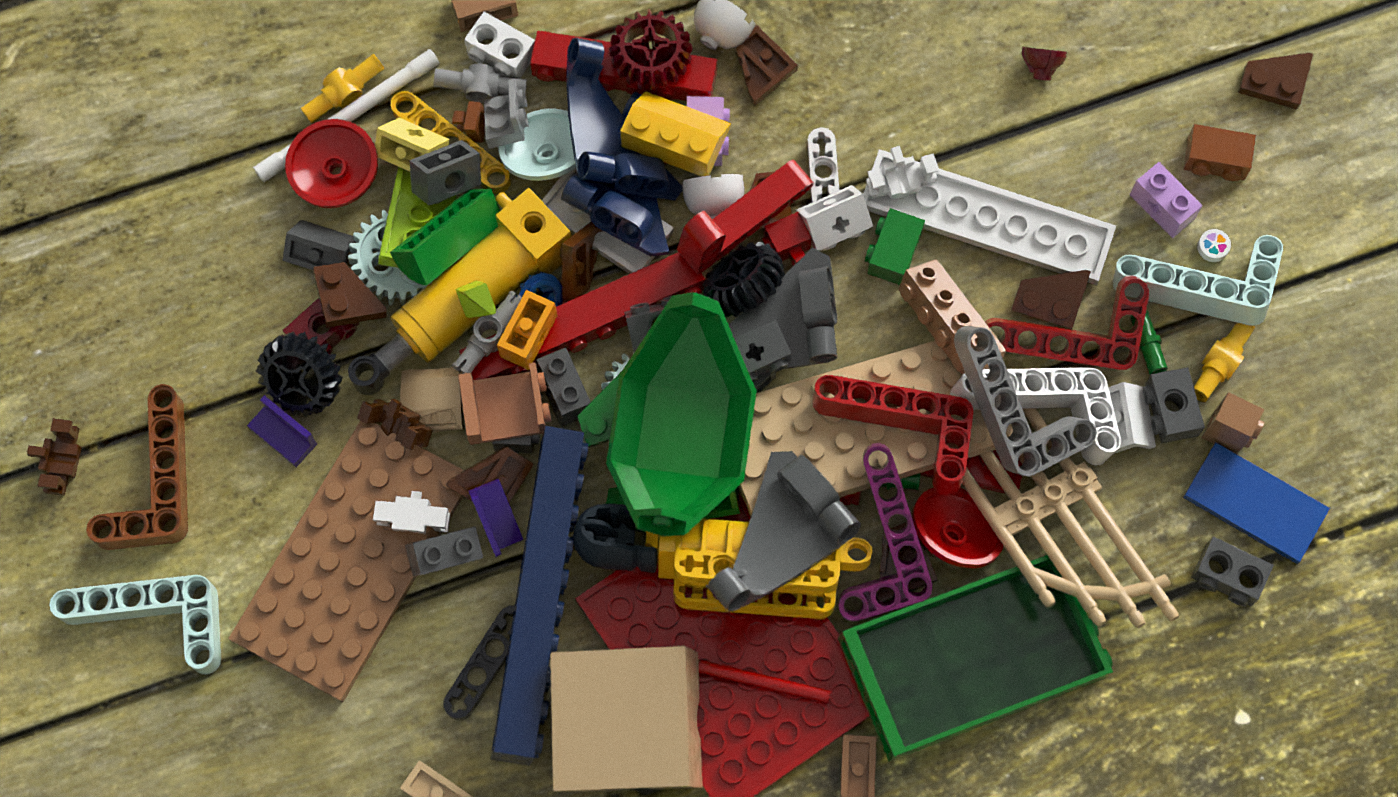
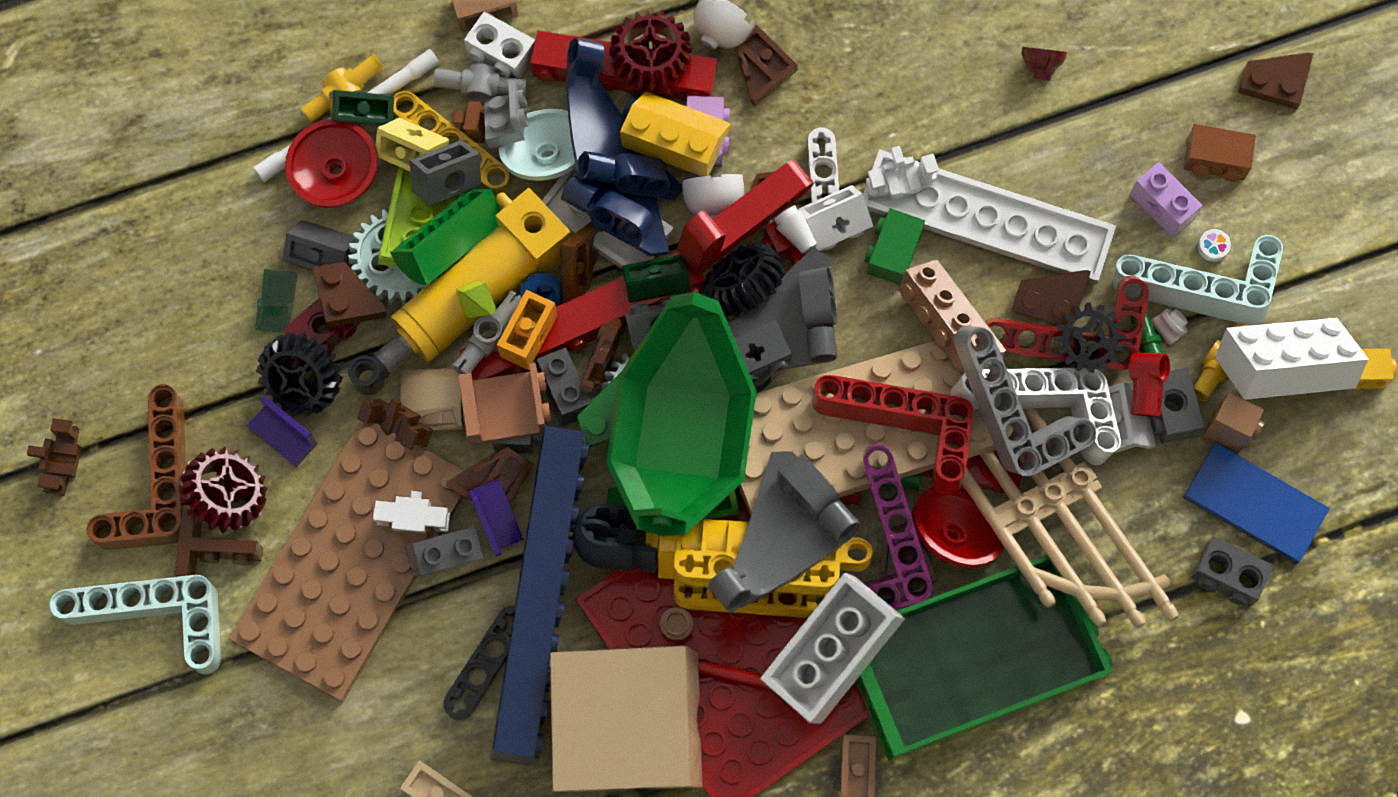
(208, 549): none -> reddish brown bracket
(213, 497): none -> dark red gear
(276, 300): none -> clear green slope
(361, 107): none -> dark green slope
(604, 354): none -> reddish brown wing
(656, 278): none -> dark green slope
(676, 623): none -> medium nougat plate
(796, 229): none -> white cone
(832, 648): none -> white brick
(1083, 352): none -> black gear
(1148, 374): none -> red piece
(1170, 325): none -> white plate
(1291, 358): none -> white brick
(1379, 369): none -> yellow brick

